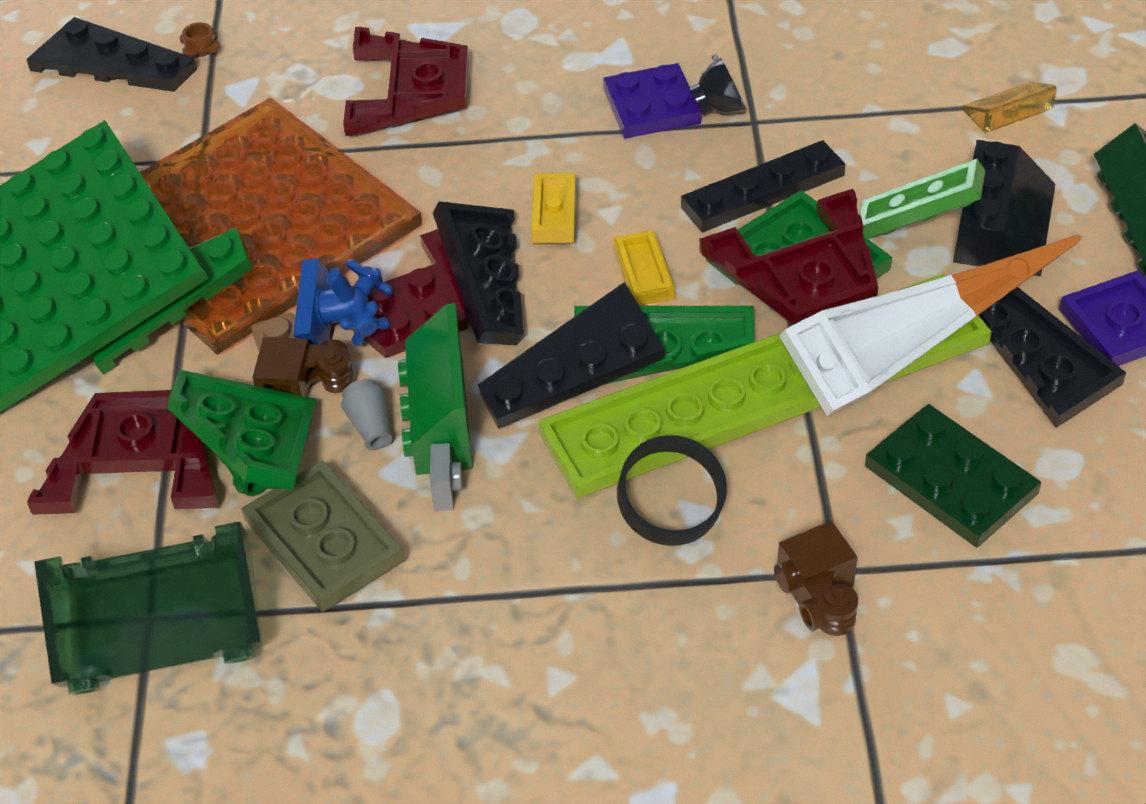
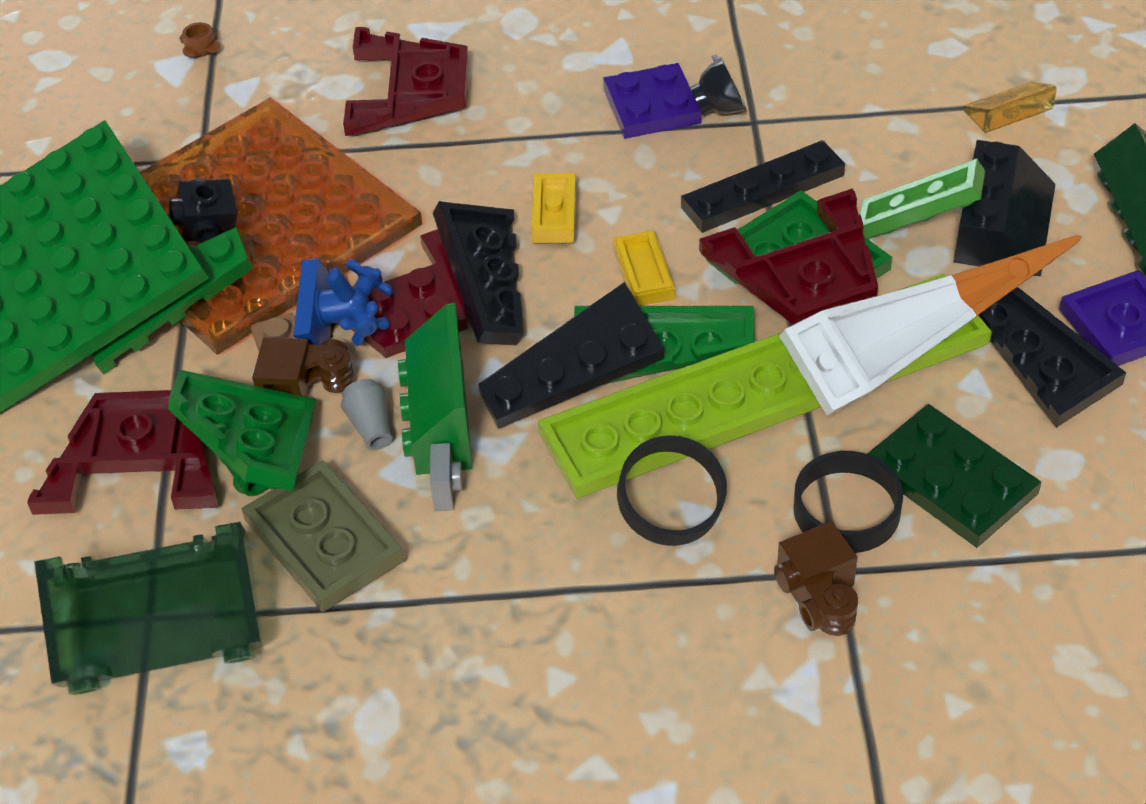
(111, 56): black wing -> none
(203, 209): none -> black brick
(859, 464): none -> black tyre

